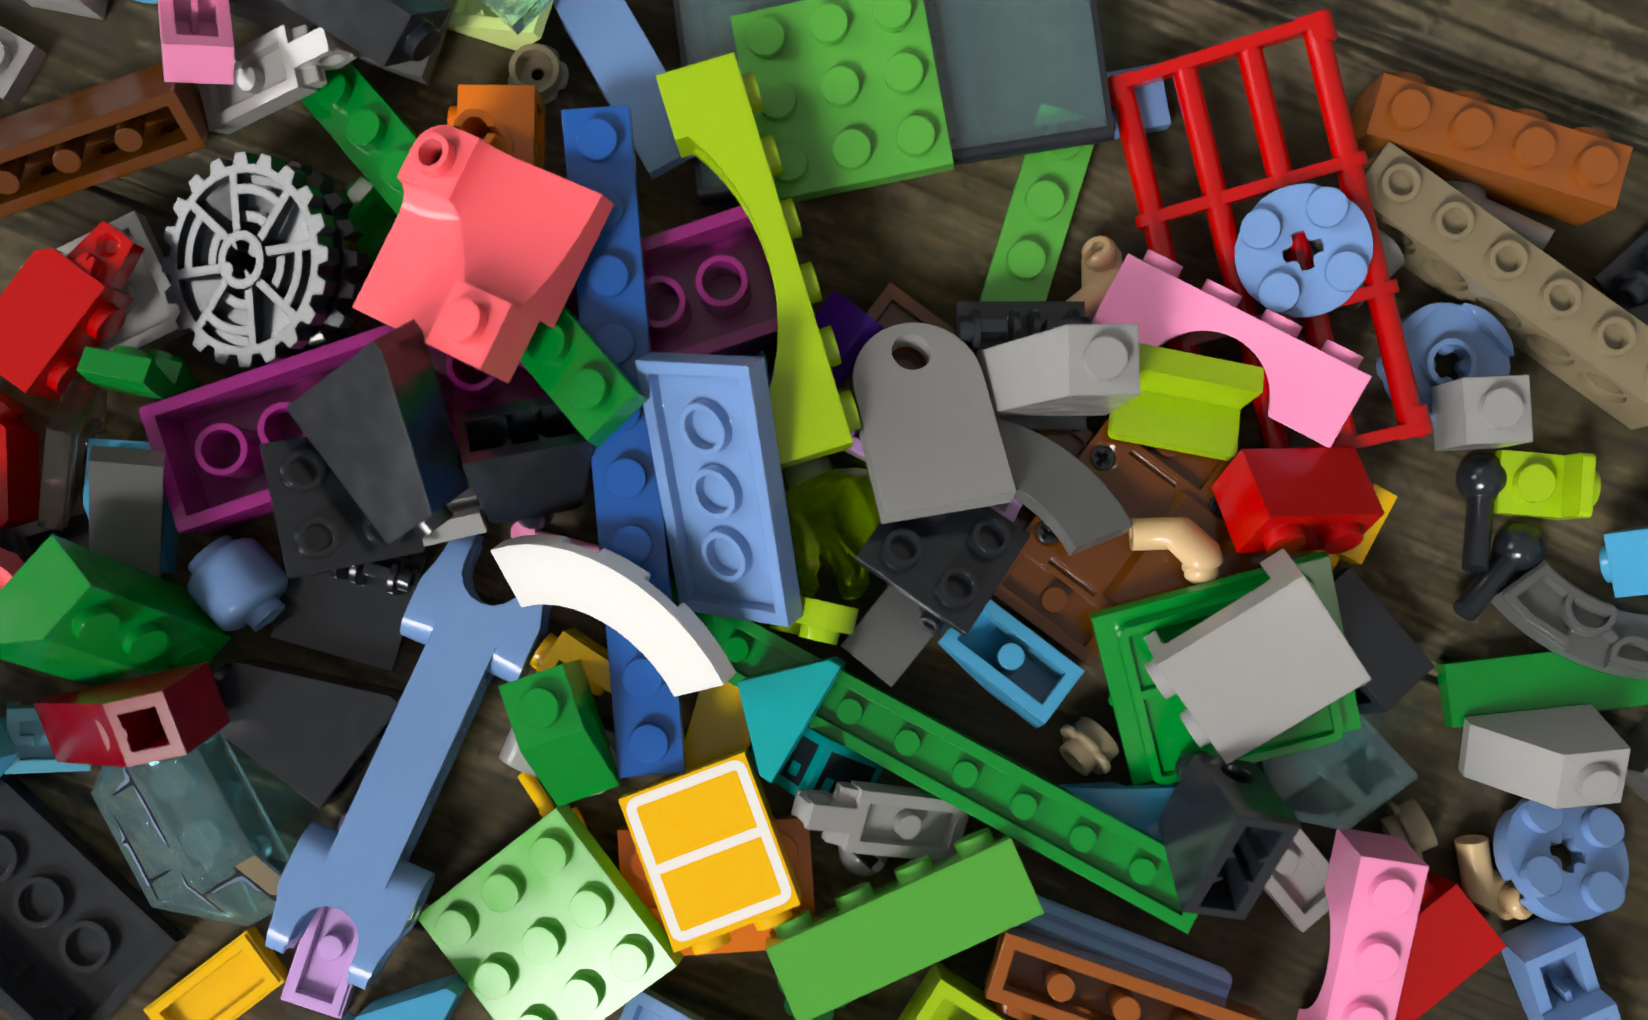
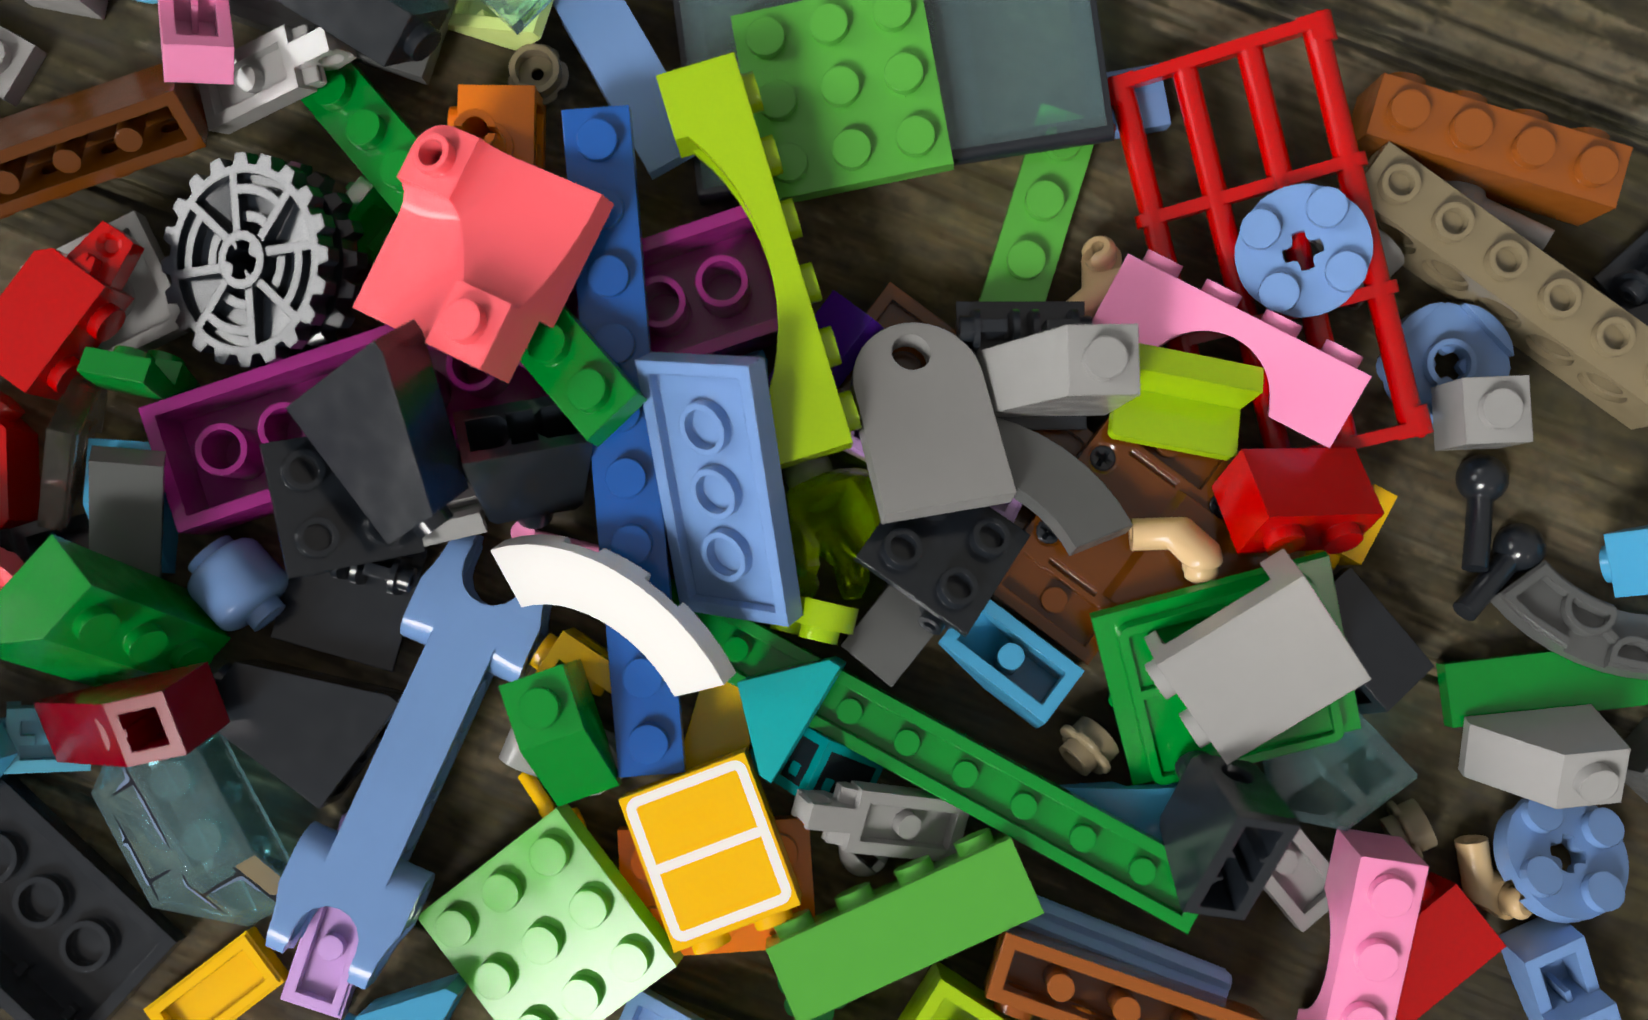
(1548, 485): lime bracket -> none

